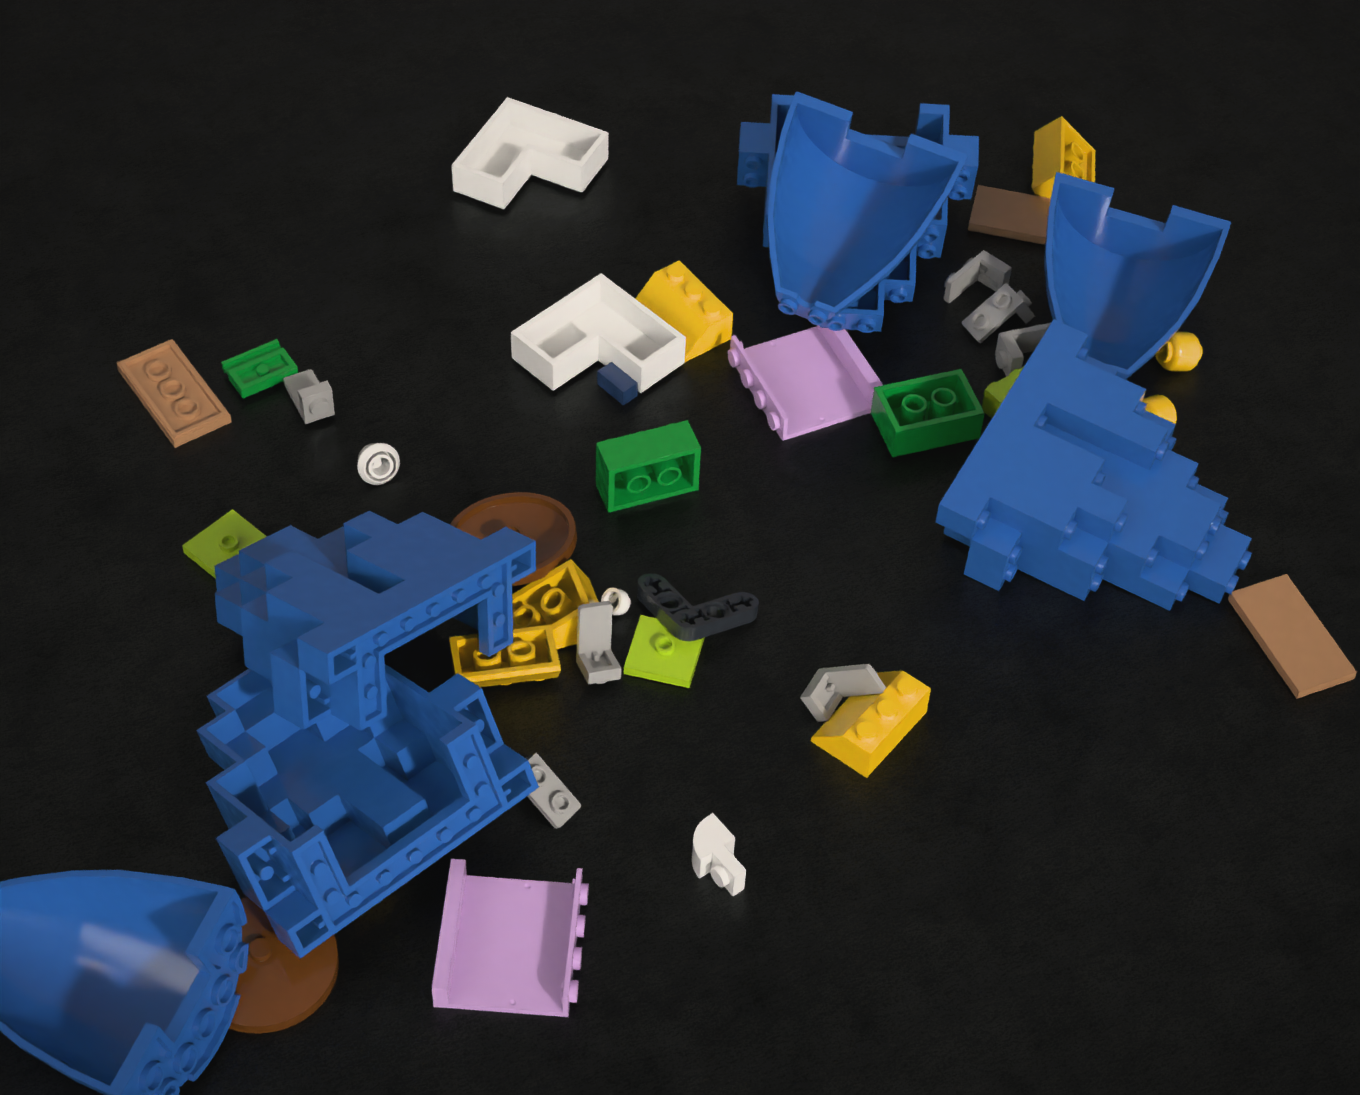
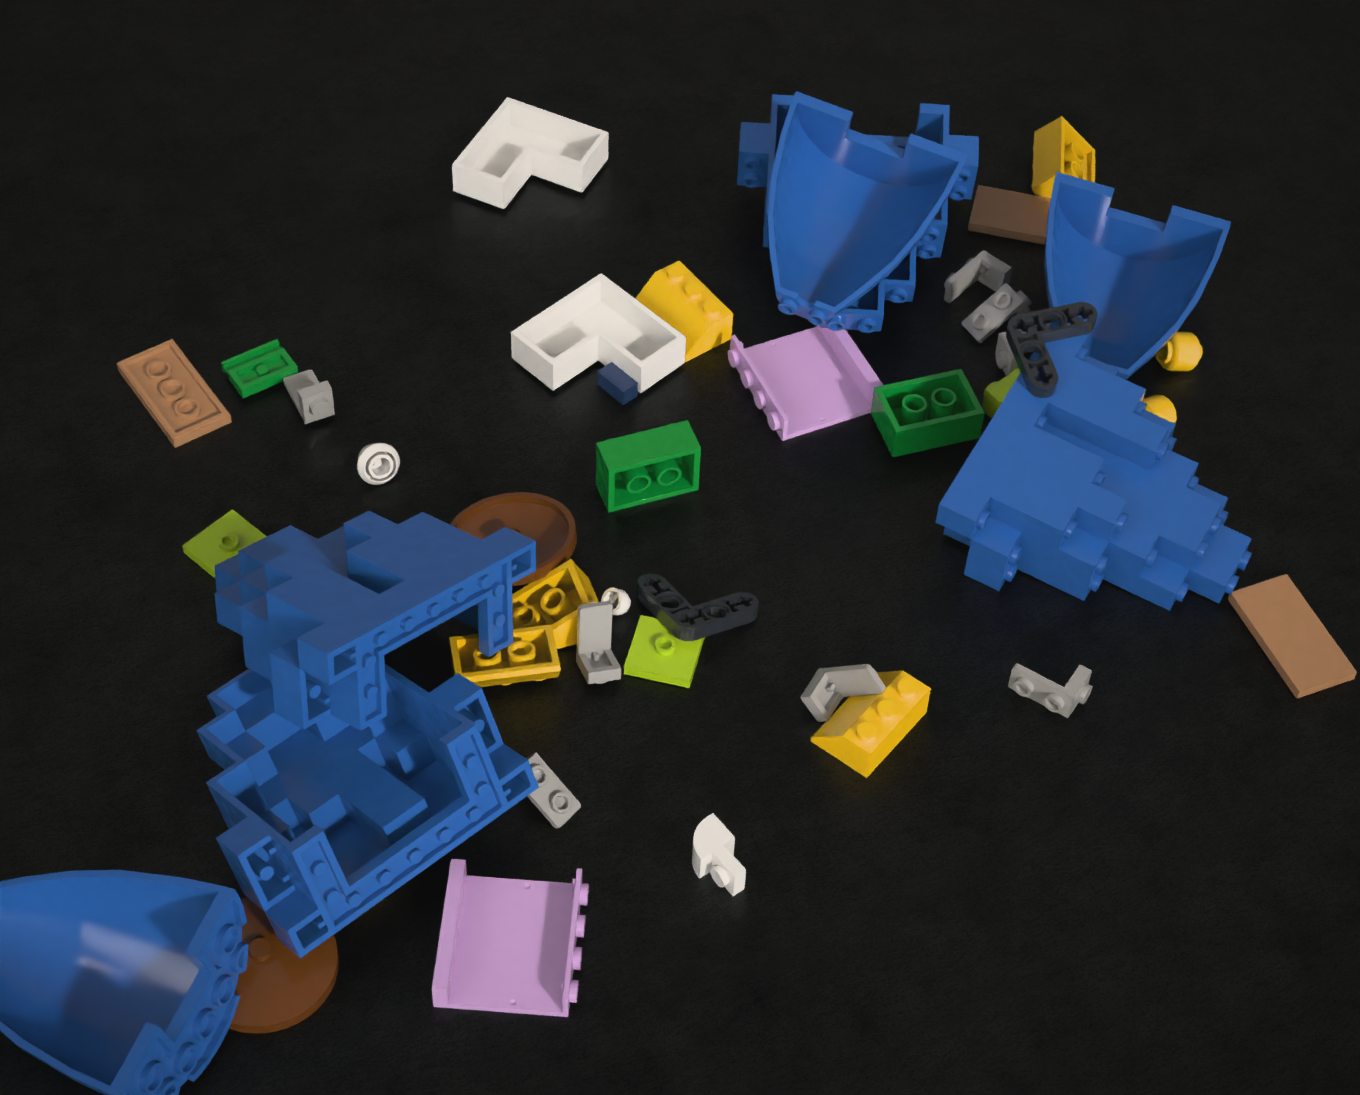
(1038, 335): none -> black beam
(1050, 694): none -> light grey bracket

